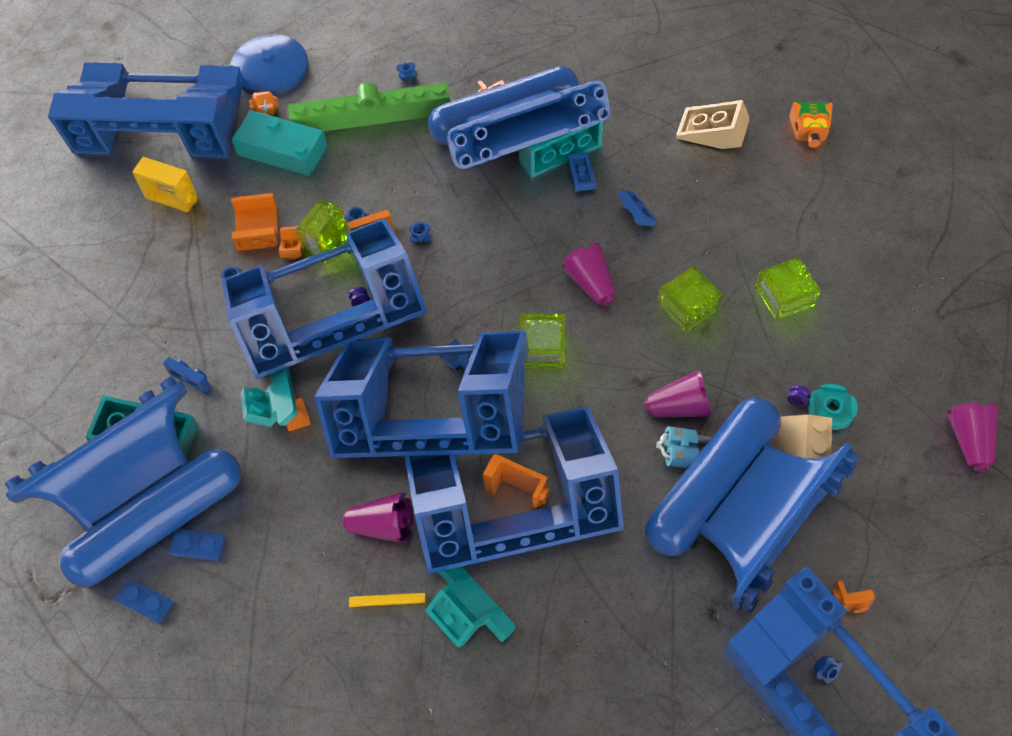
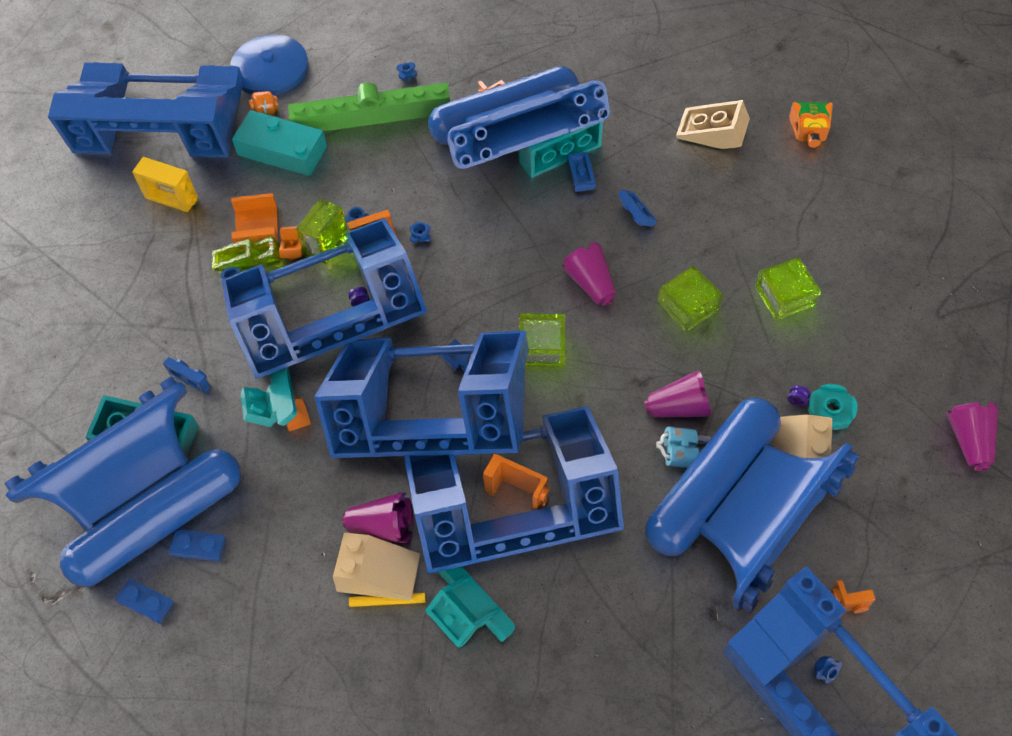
(247, 254): none -> clear neon green slope
(375, 568): none -> tan slope

